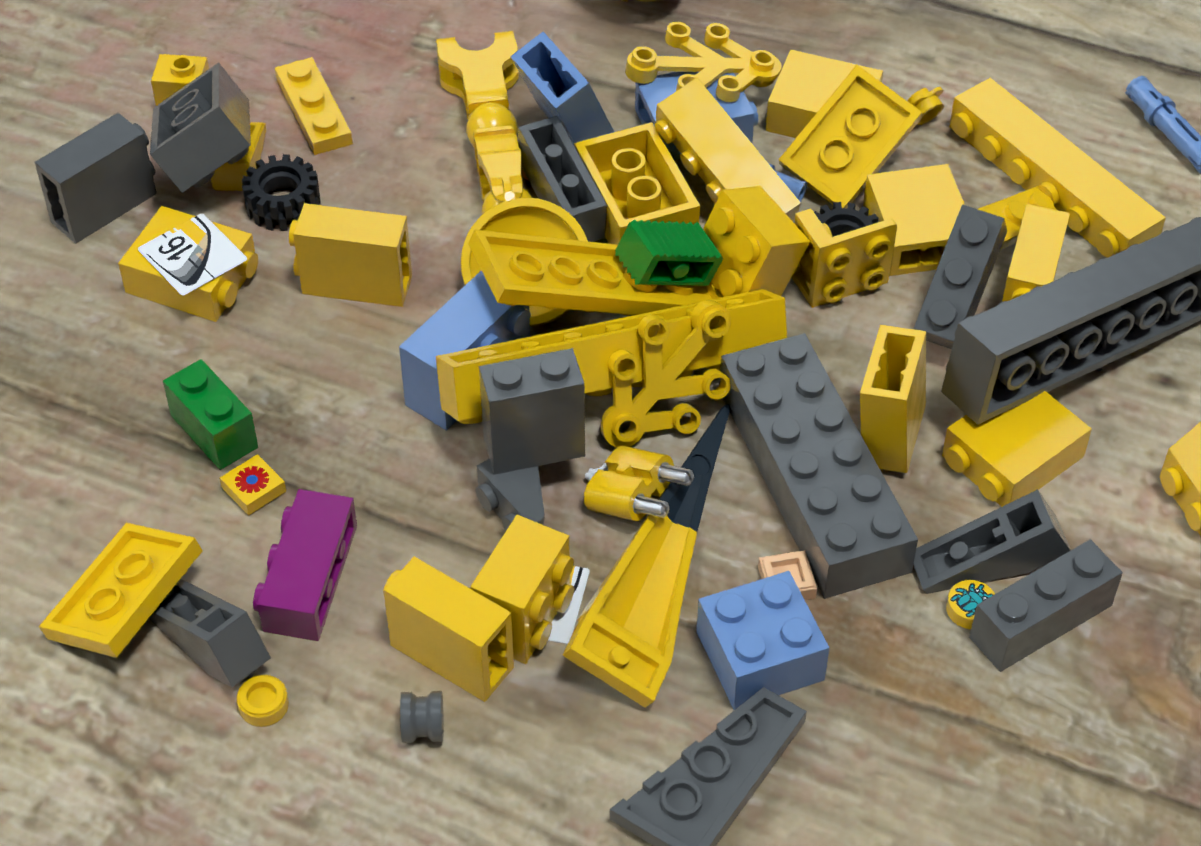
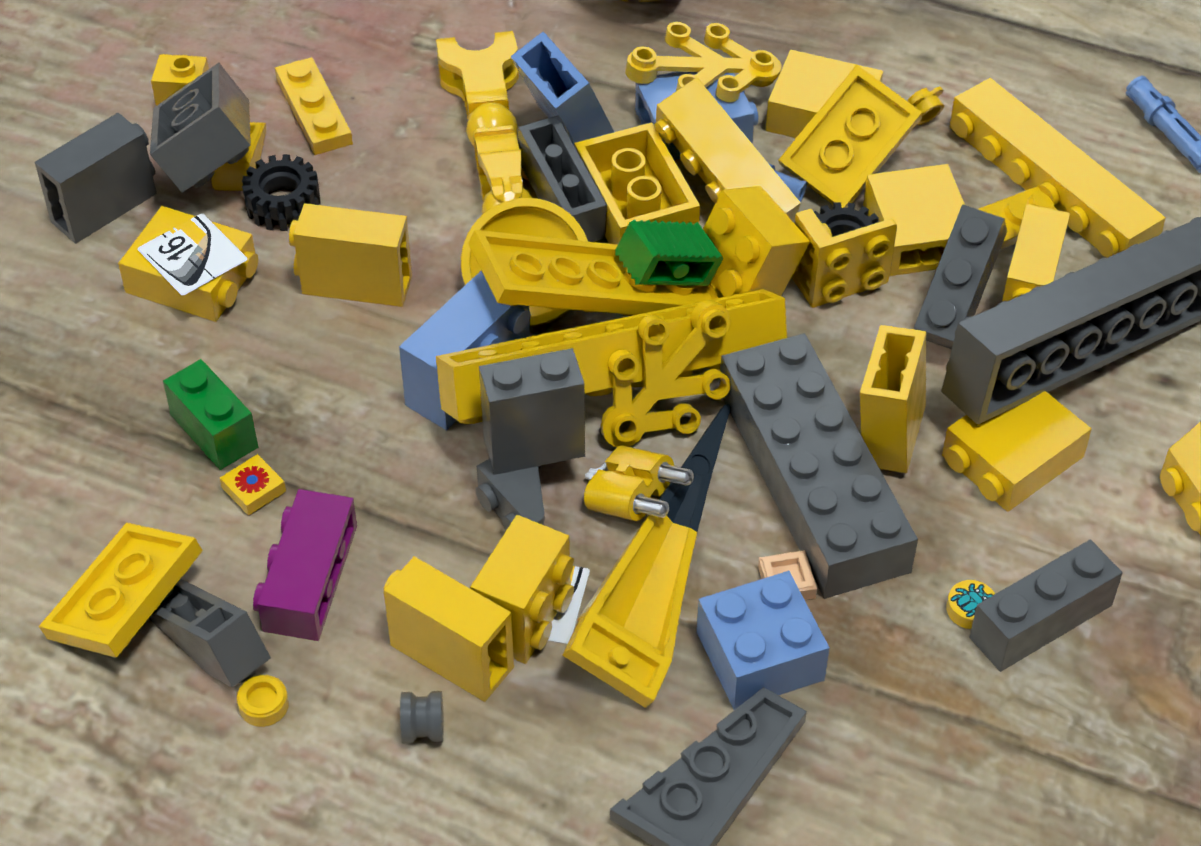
(993, 546): dark grey slope -> none

